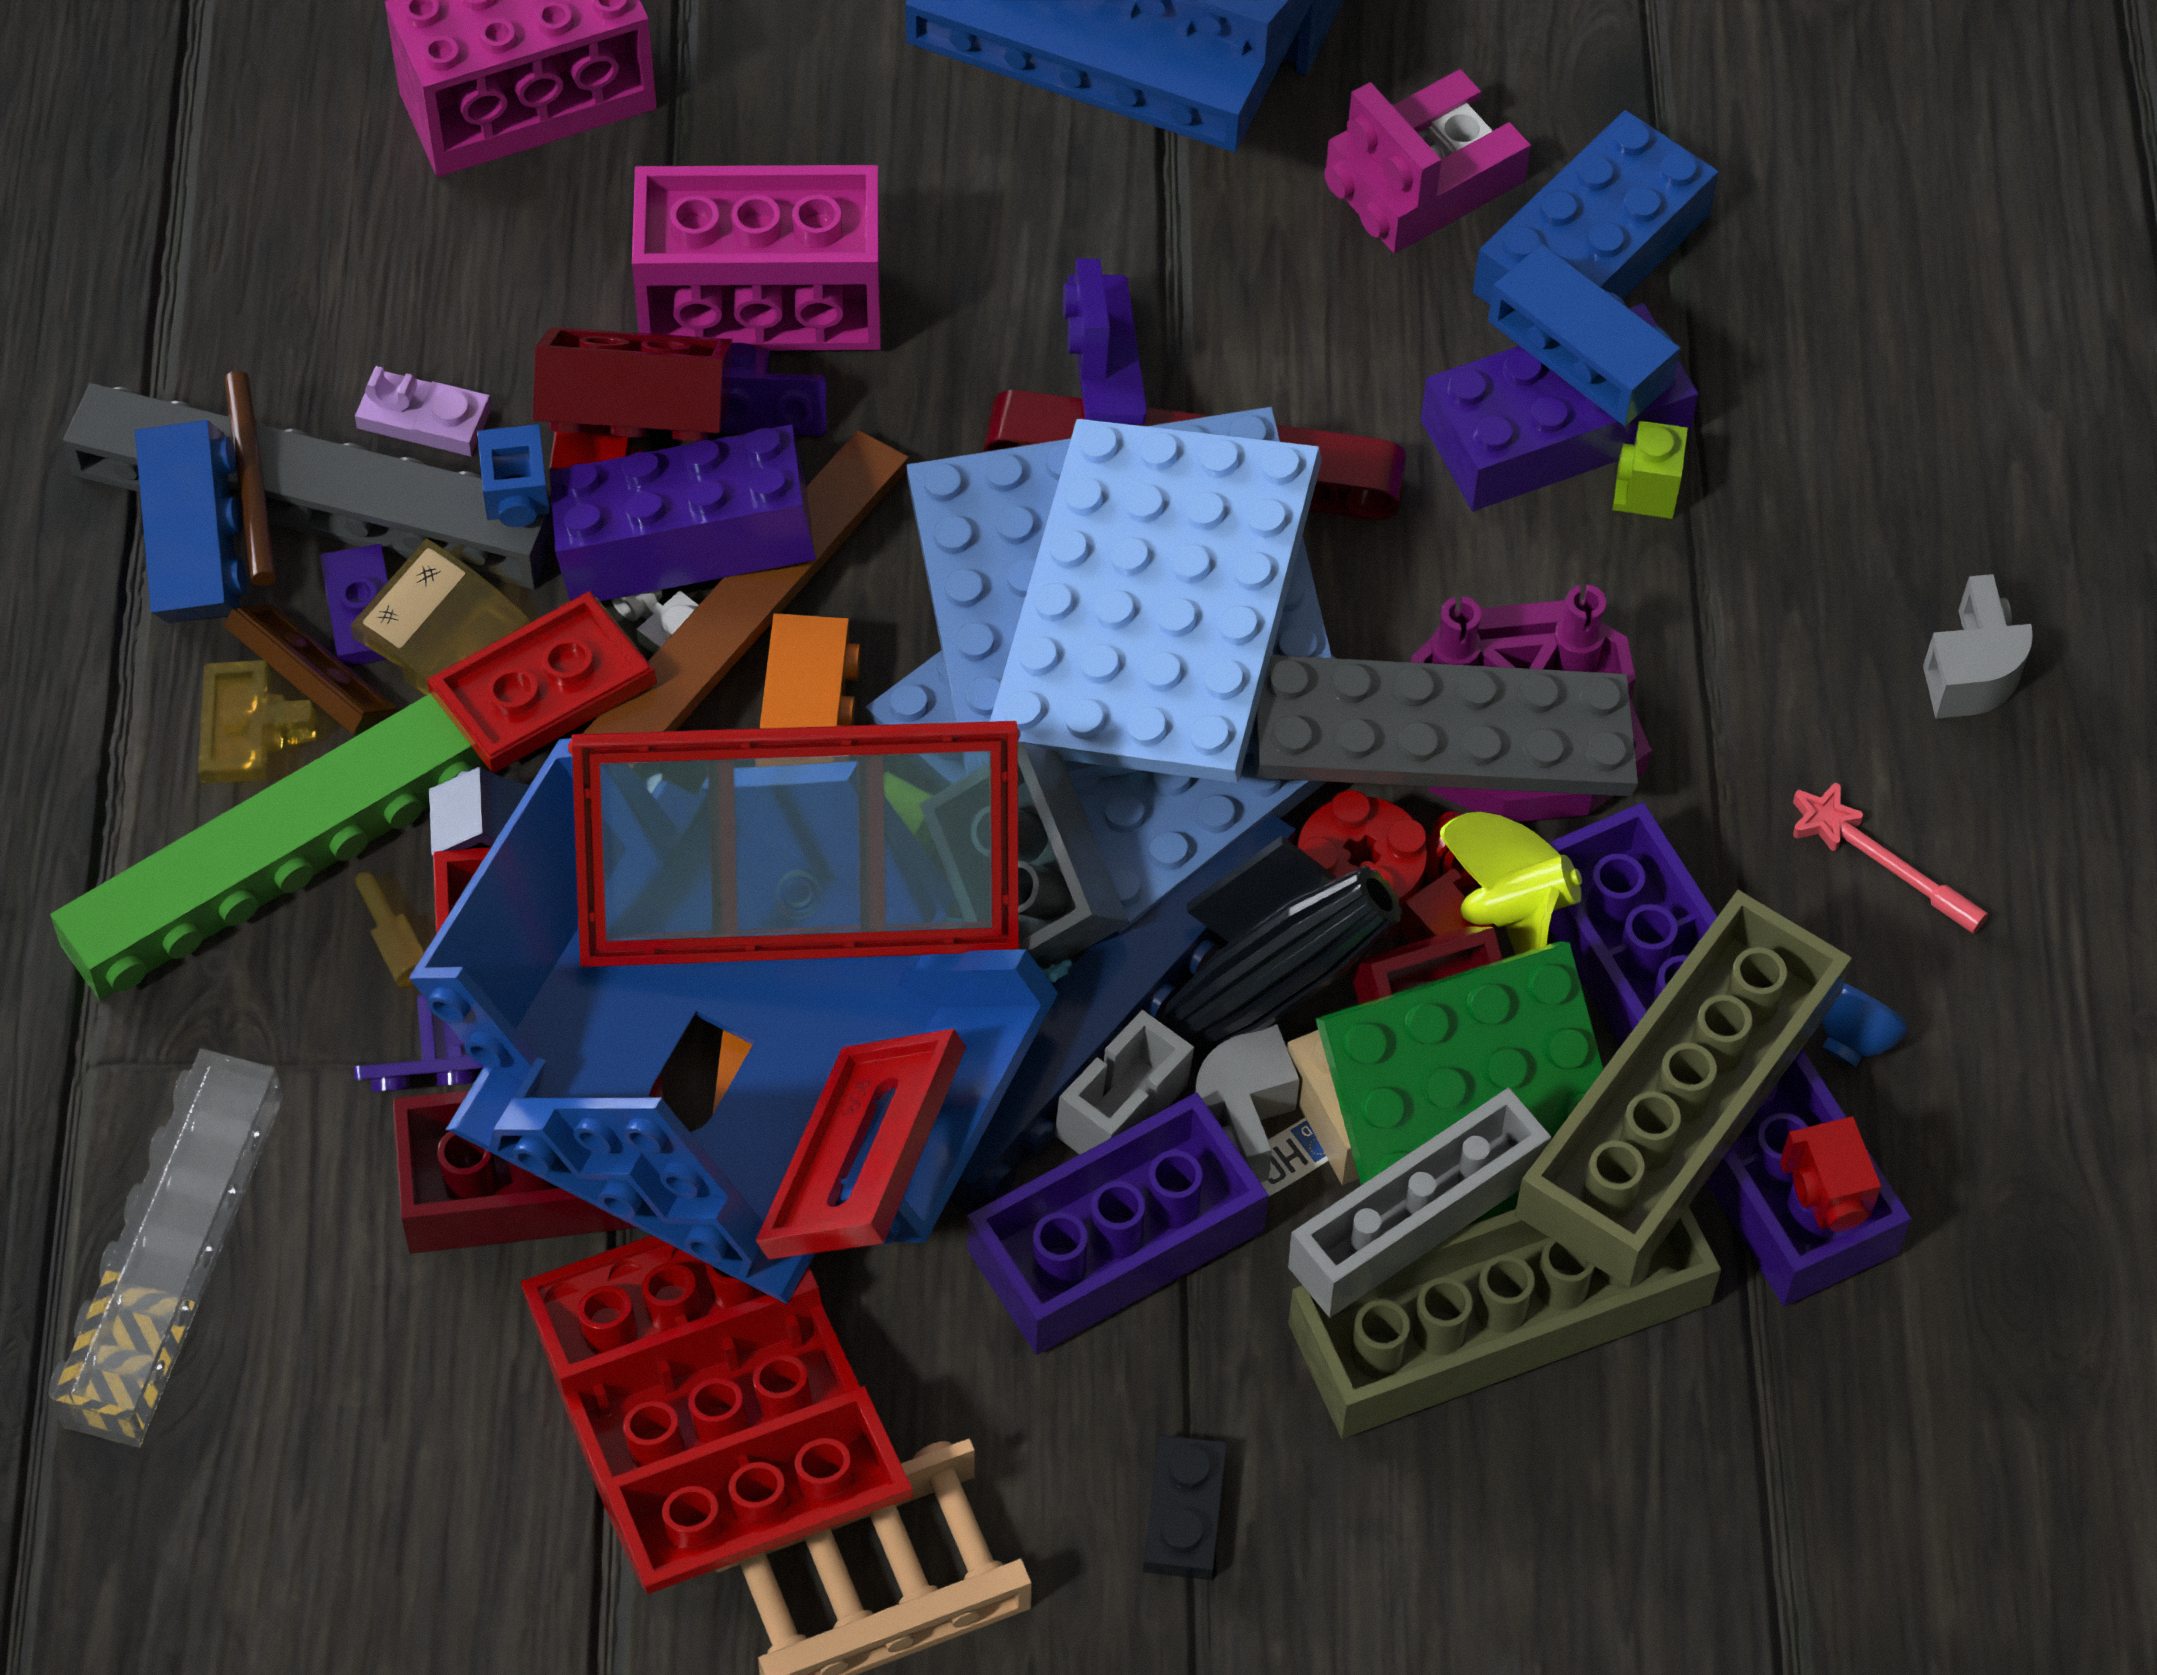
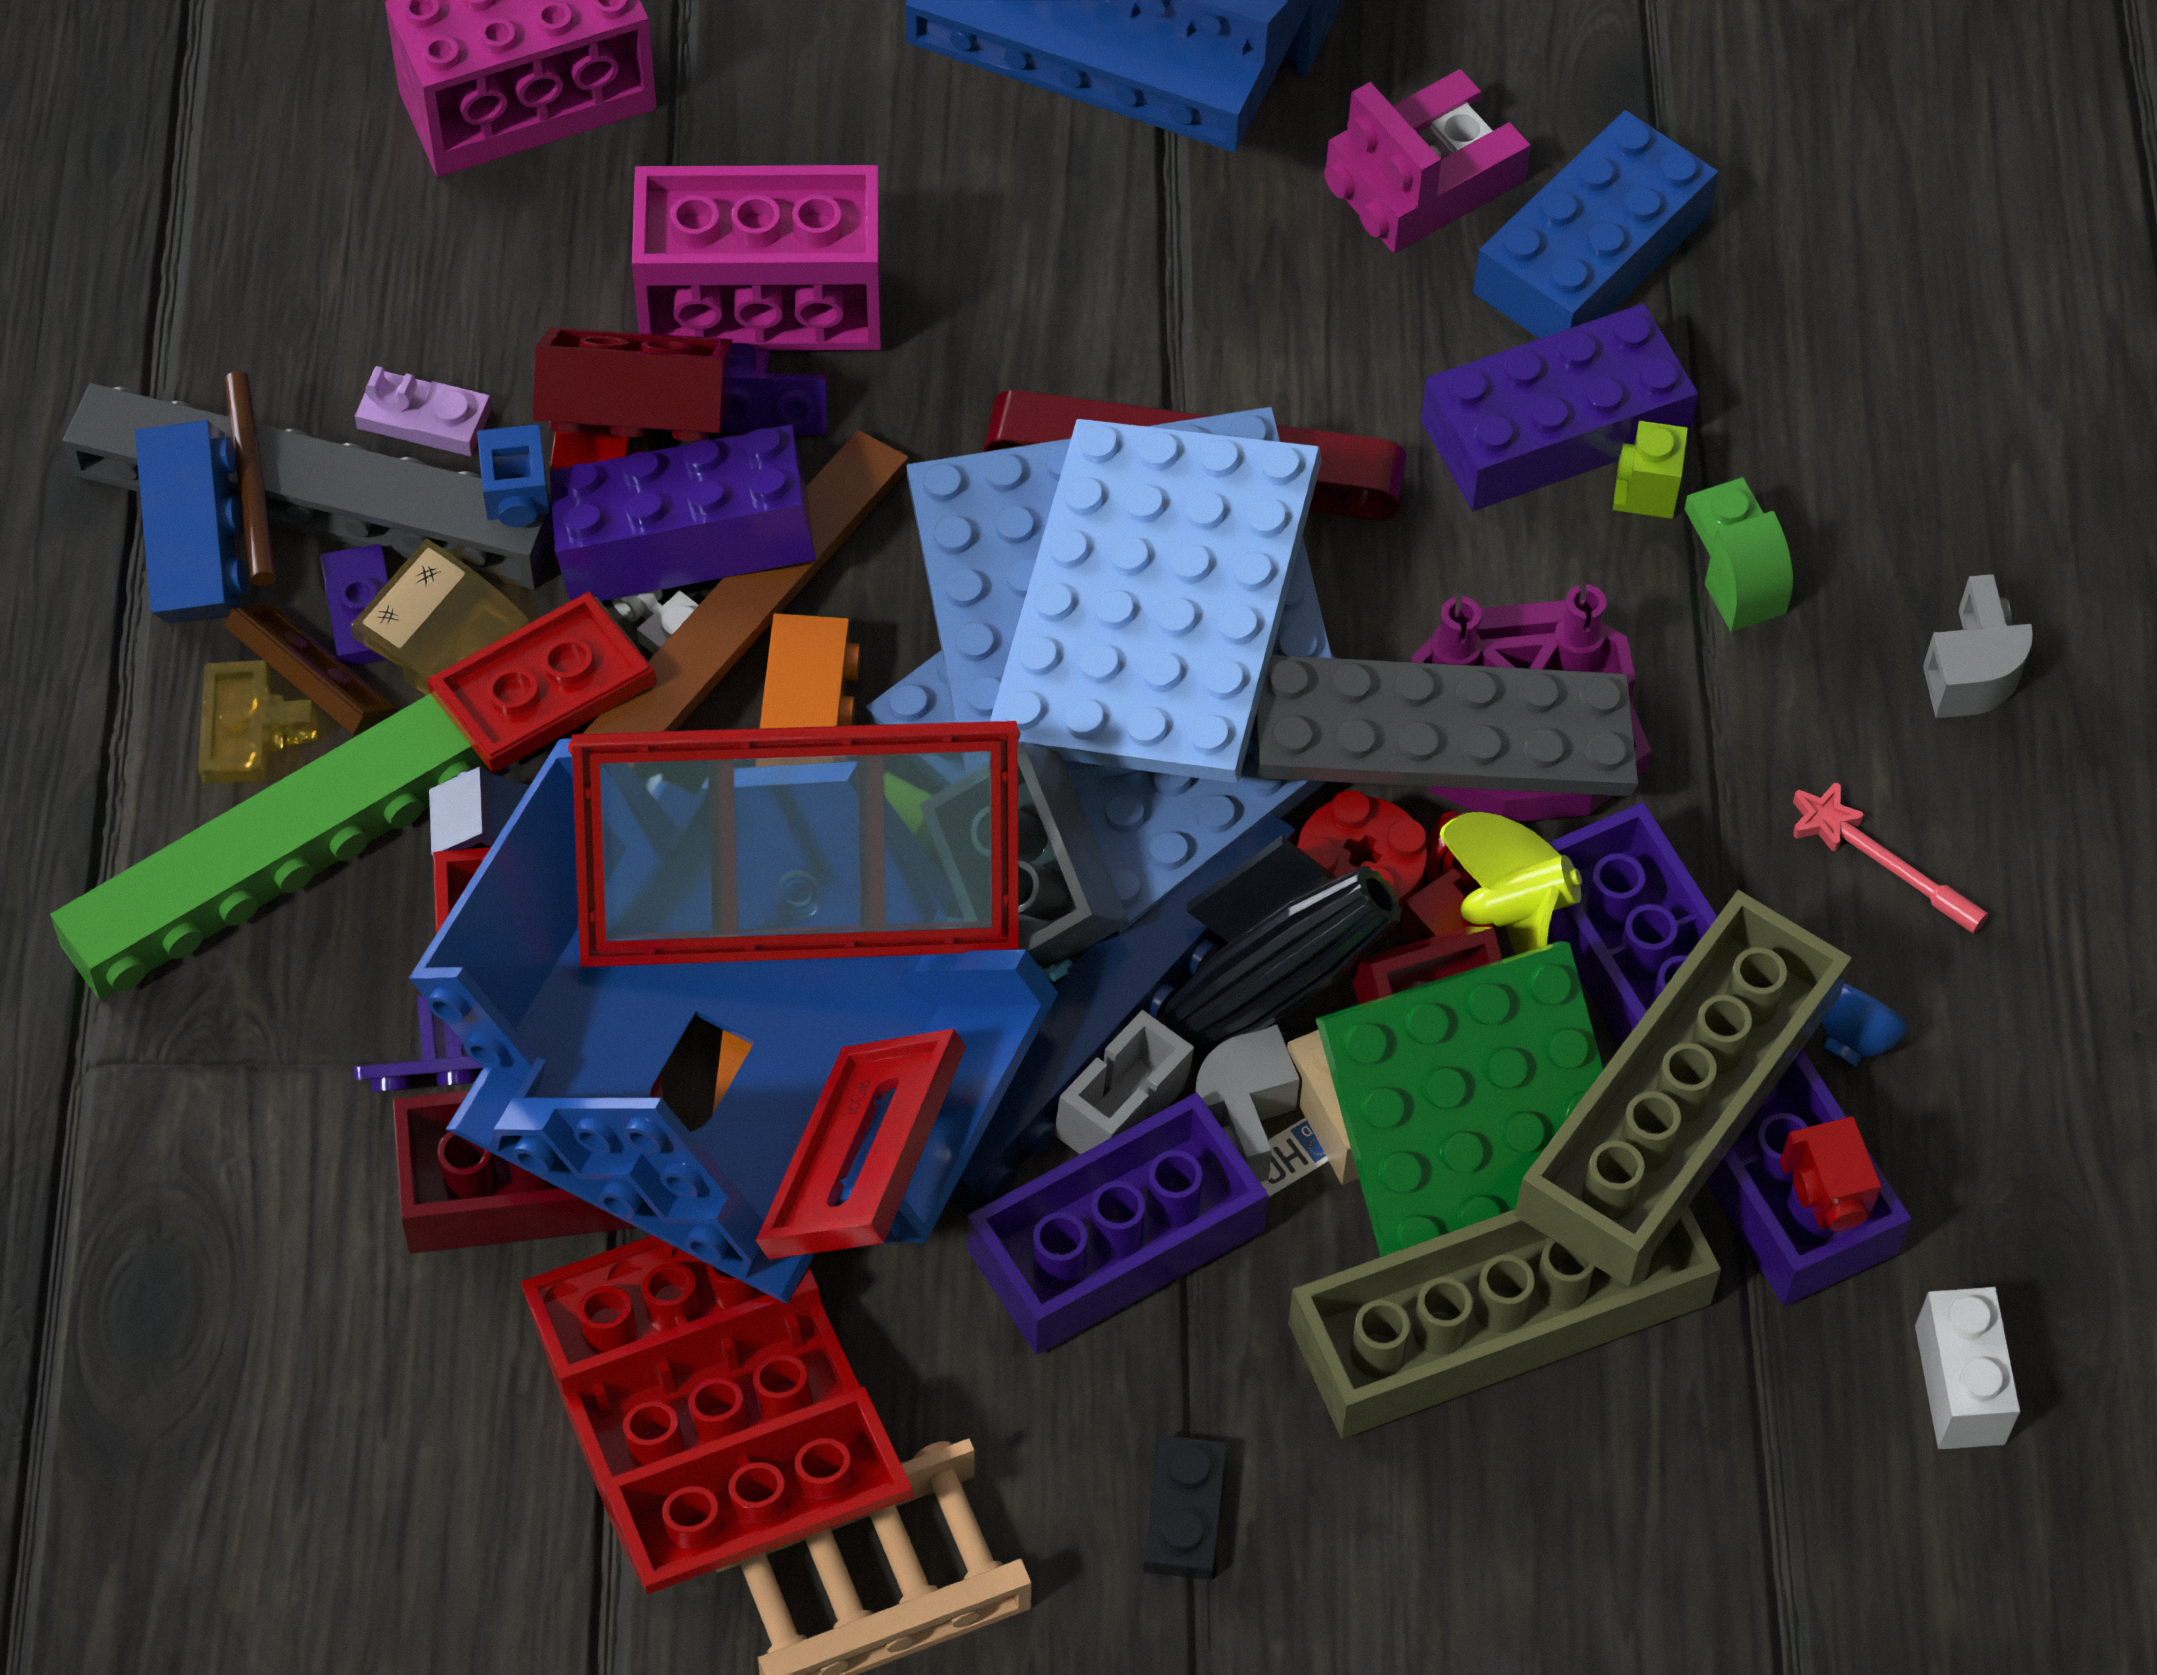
(166, 1248): clear brick -> none
(393, 935): clear yellow axle -> none
(1105, 344): dark purple bracket -> none
(1416, 1203): light grey brick -> none
(1584, 334): blue brick -> none
(1748, 552): none -> bright green brick
(1967, 1368): none -> white brick

